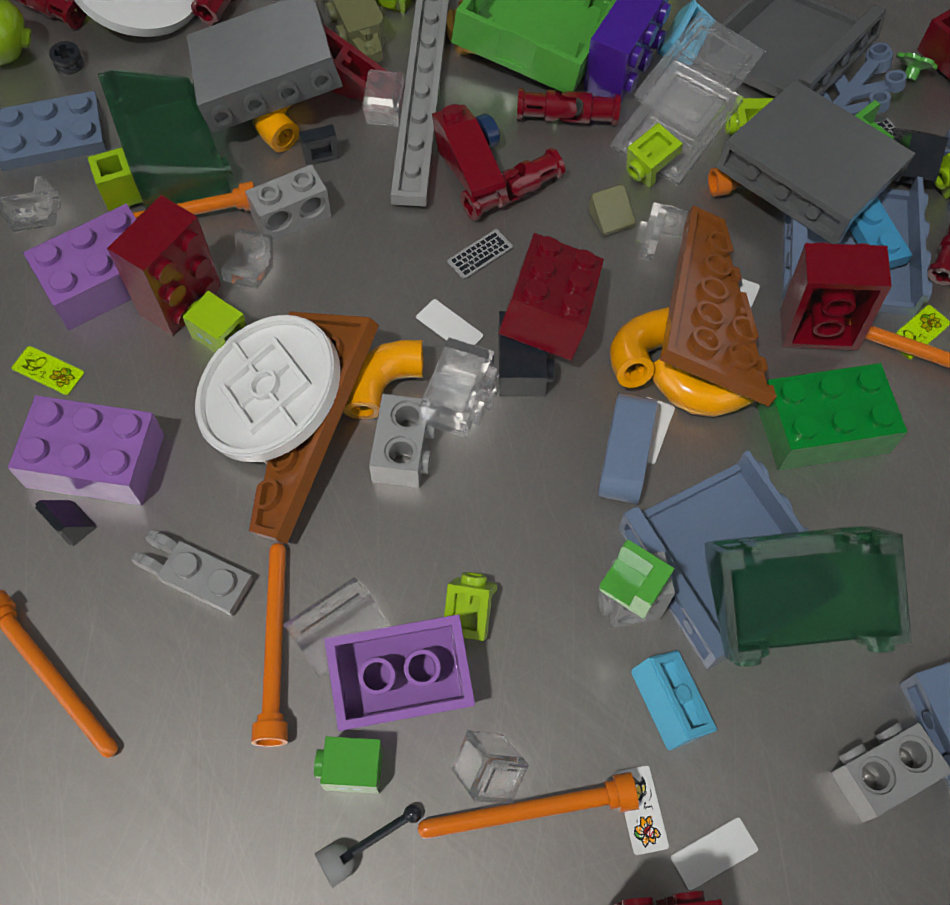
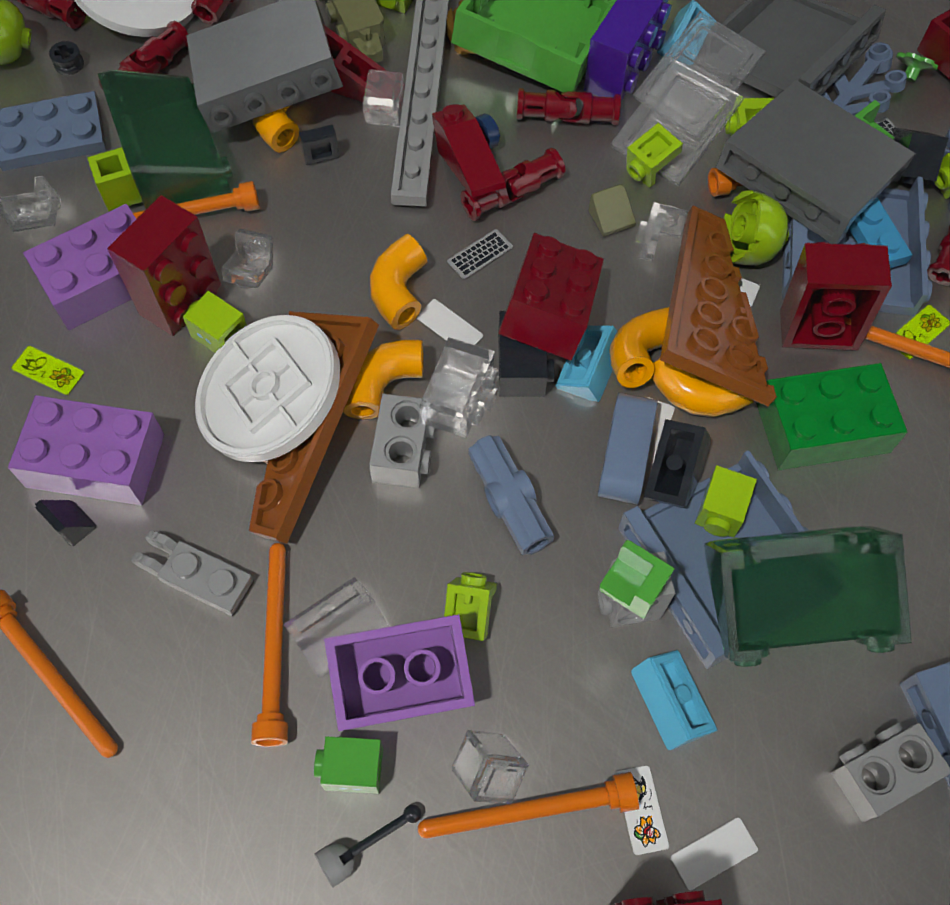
(156, 51): none -> dark red piece
(289, 203): light grey brick -> none
(390, 279): none -> light orange cylinder
(510, 495): none -> sand blue piece
(590, 366): none -> medium azure slope
(678, 463): none -> black slope
(725, 502): none -> lime brick
(756, 228): none -> lime cylinder

